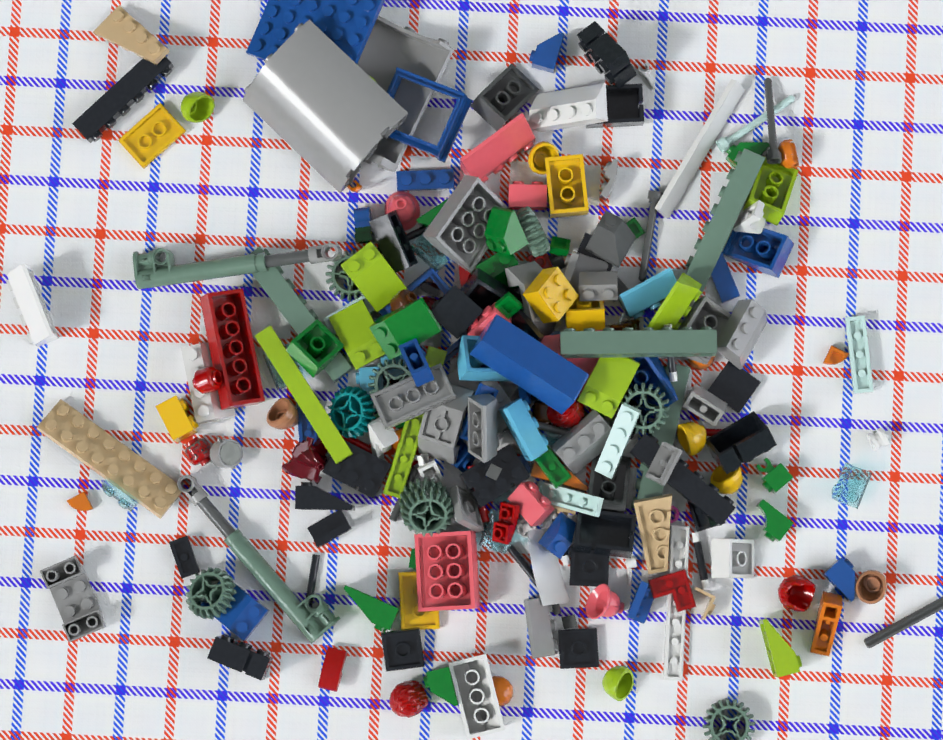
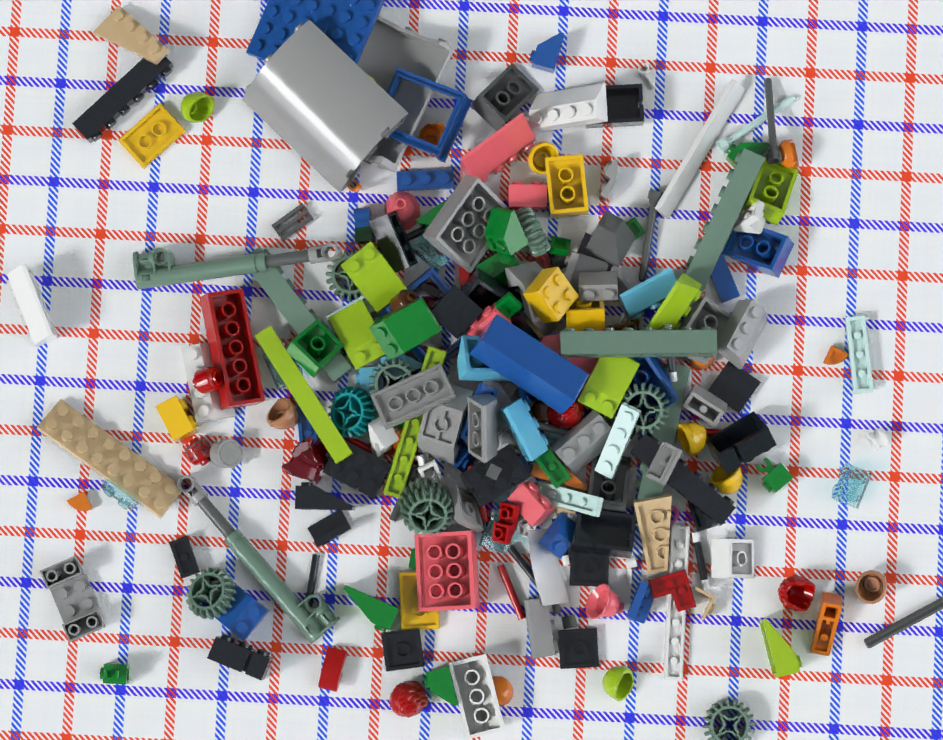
(115, 673): none -> green brick
(289, 215): none -> dark grey tile
(416, 362): blue brick -> none
(432, 133): none -> orange hair
(511, 592): none -> red bar
(606, 55): black piece -> none
(775, 522): green arch -> none
(842, 578): blue slope -> none

